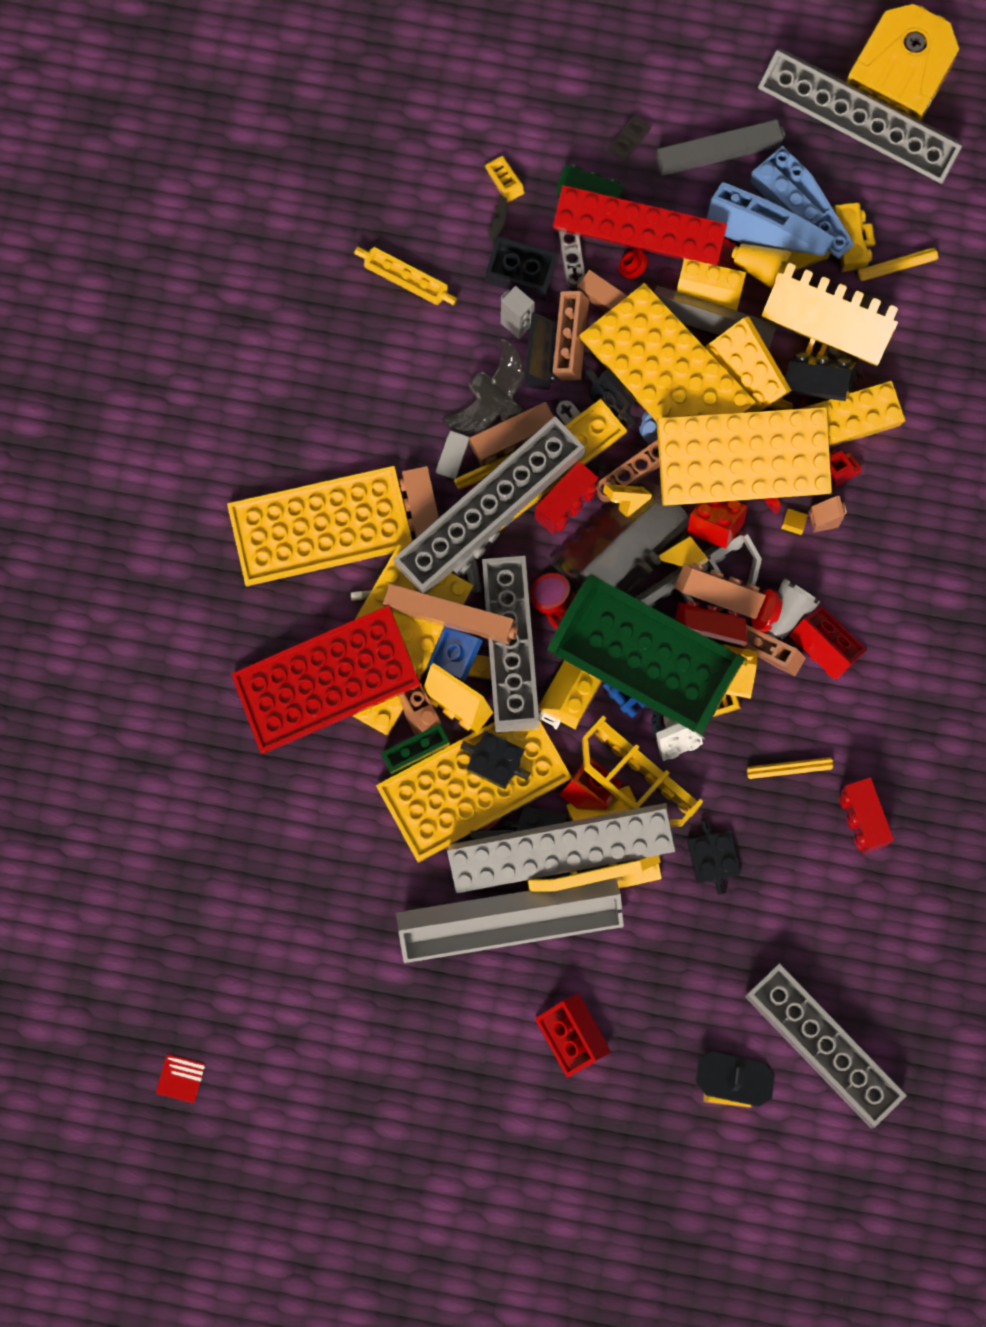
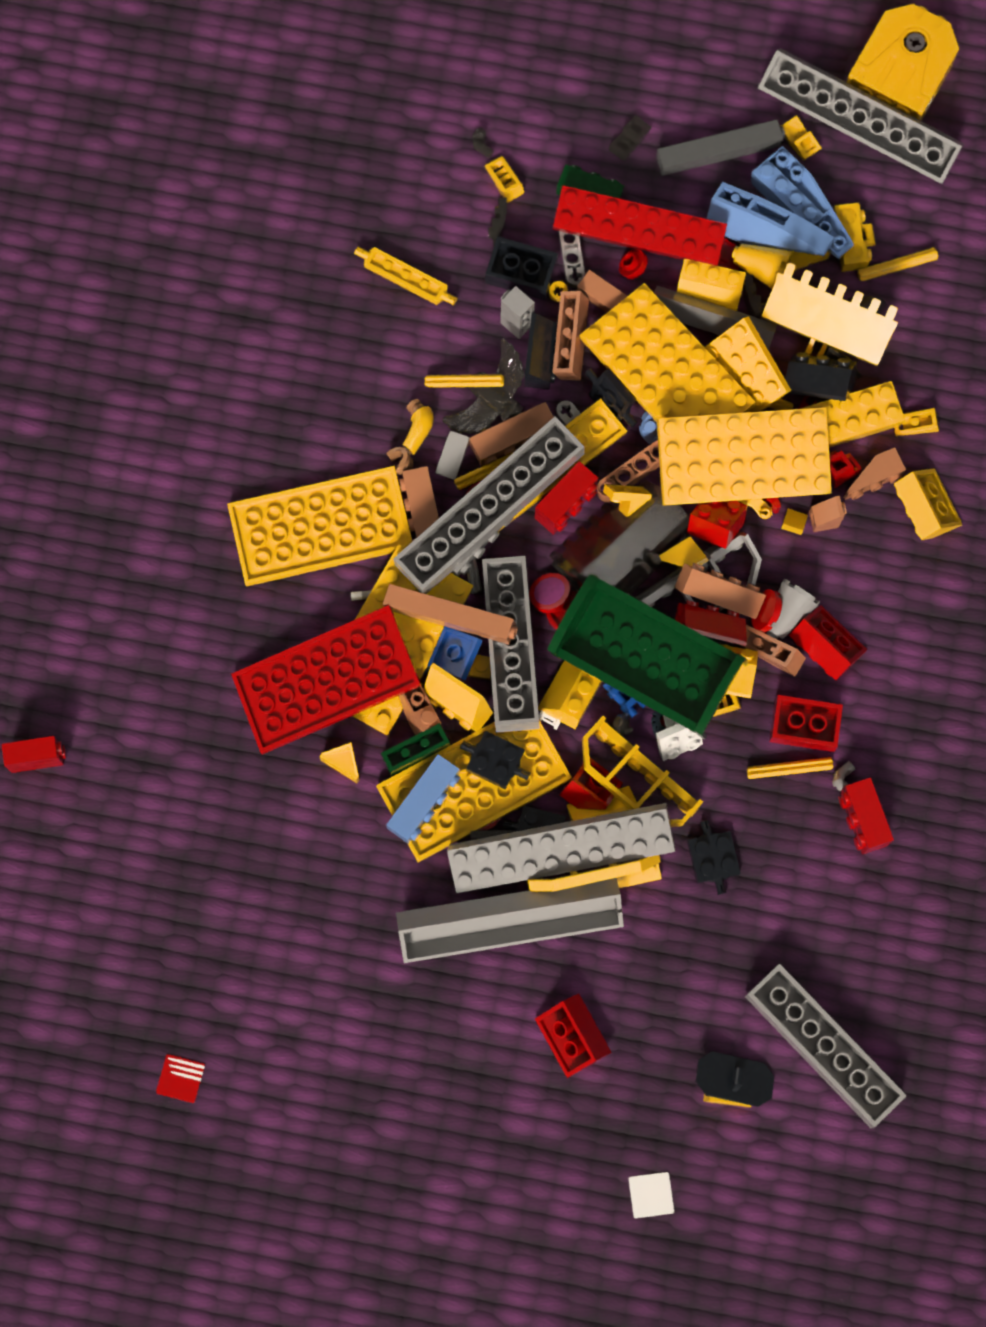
(33, 754): none -> red brick
(342, 760): none -> yellow slope
(422, 423): none -> piece
(423, 798): none -> medium blue brick
(479, 143): none -> clear smoke arm
(484, 380): none -> yellow axle
(558, 284): none -> yellow bush
(622, 723): none -> clear smoke hat
(651, 1195): none -> white sticker
(752, 301): none -> clear smoke slope
(759, 506): none -> yellow arm
(799, 139): none -> yellow slope
(806, 723): none -> red brick
(840, 774): none -> light grey arm
(882, 469): none -> nougat slope
(919, 422): none -> yellow slope
(927, 503): none -> yellow slope

